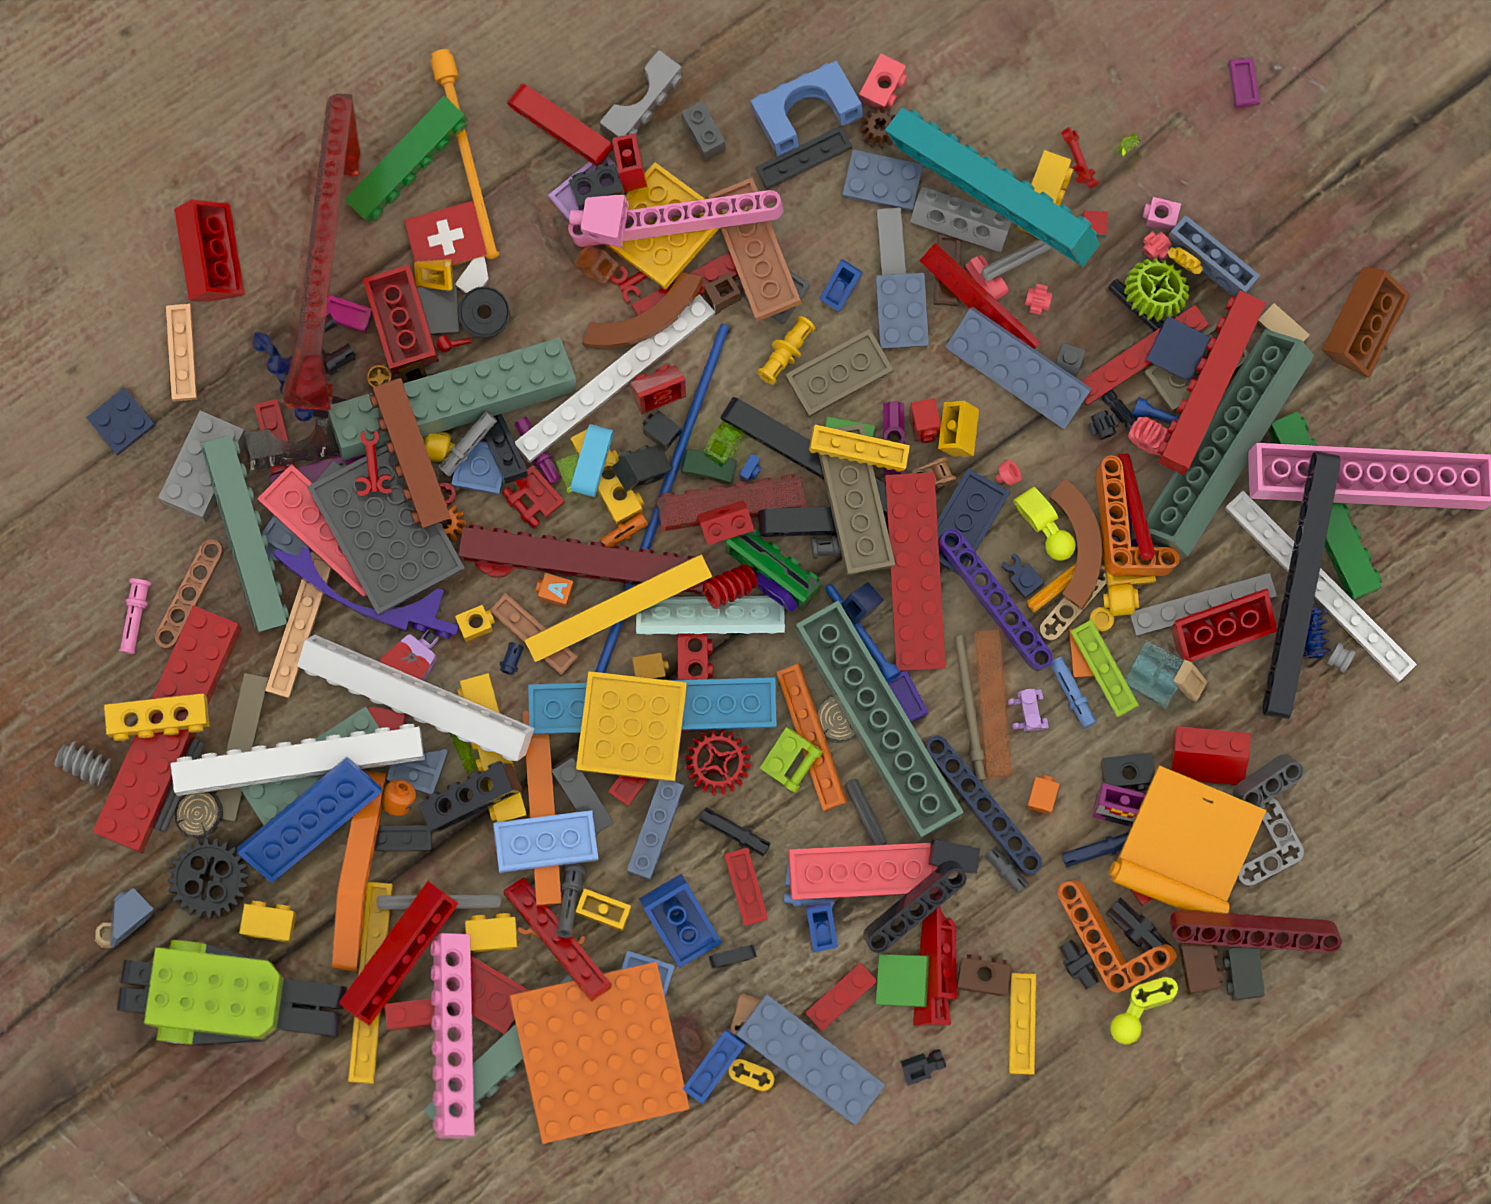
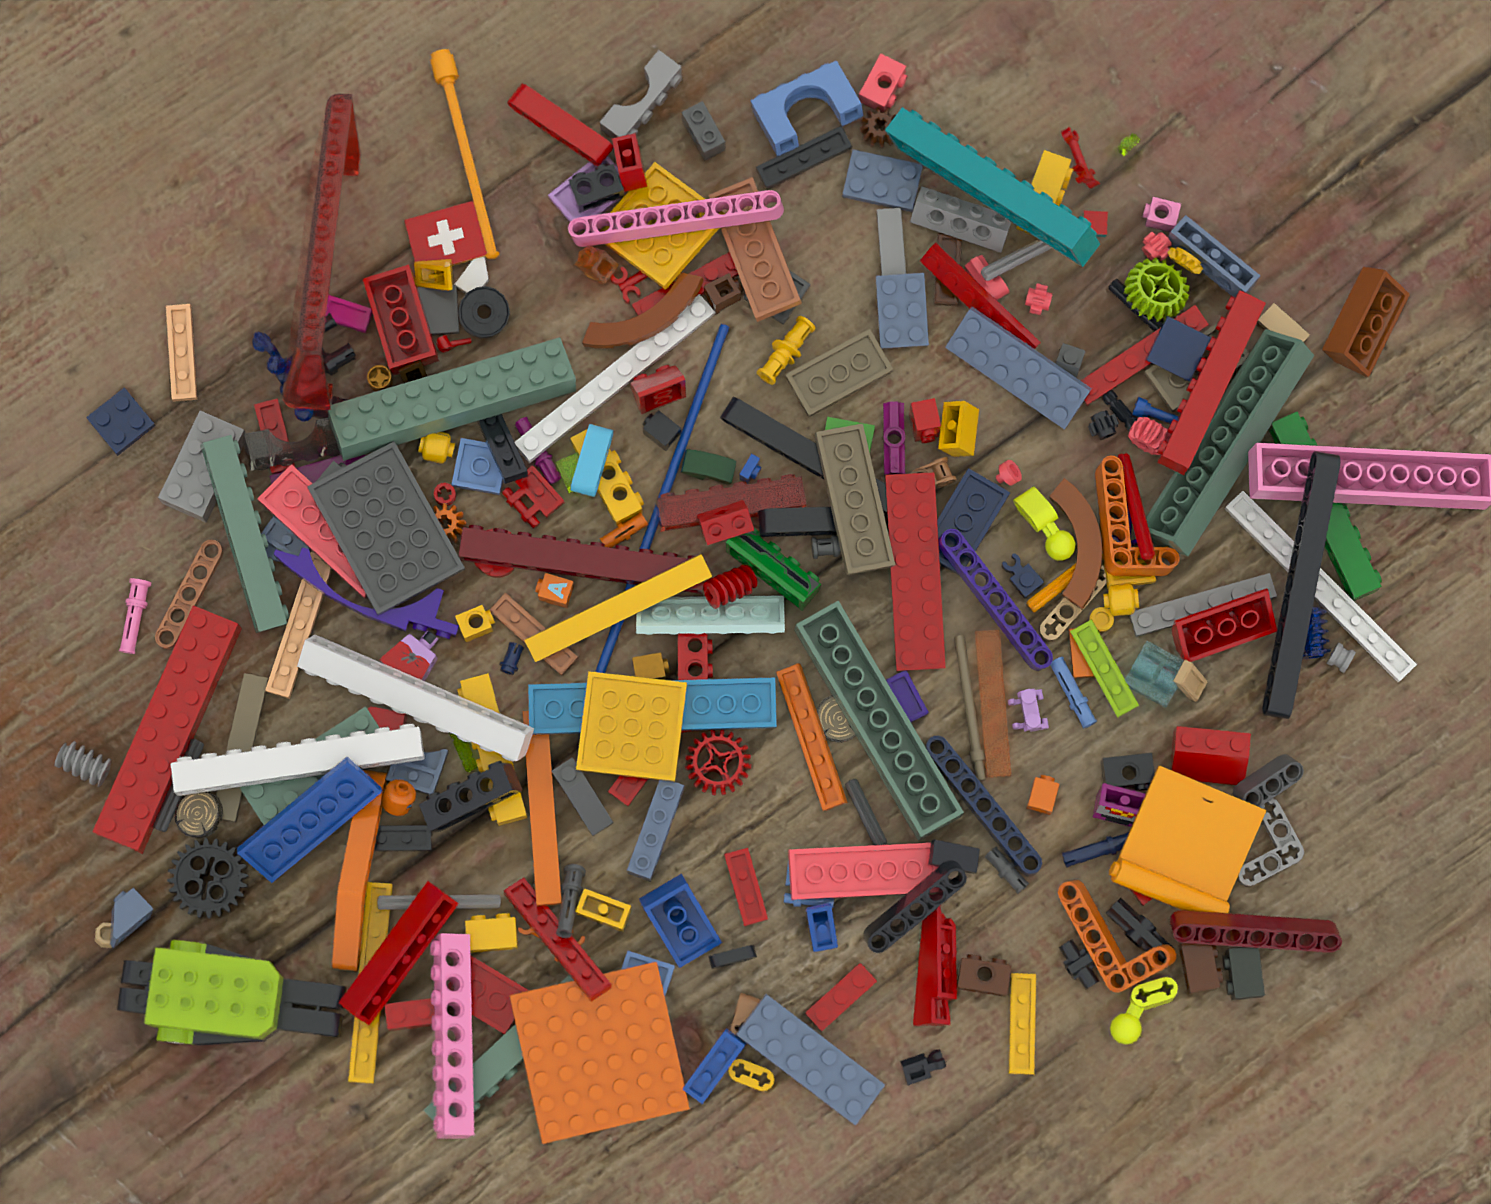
(118, 713): yellow brick -> none
(209, 250): red slope -> none
(268, 922): yellow brick -> none
(373, 483): red bar -> none
(406, 160): green brick -> none
(410, 453): copper brick -> none
(470, 440): light grey pin -> none
(545, 841): light blue tile -> none
(602, 219): bright pink torso -> none
(641, 467): pearl dark grey brick -> none
(724, 442): clear neon green brick -> none
(739, 834): black pin -> none
(776, 592): dark purple tile -> none
(783, 756): lime plate -> none
(841, 285): blue slope -> none
(859, 448): yellow gear -> none
(861, 603): dark blue brick -> none
(889, 671): blue piece -> none
(902, 980): bright green tile -> none
(1244, 82): magenta tile -> none

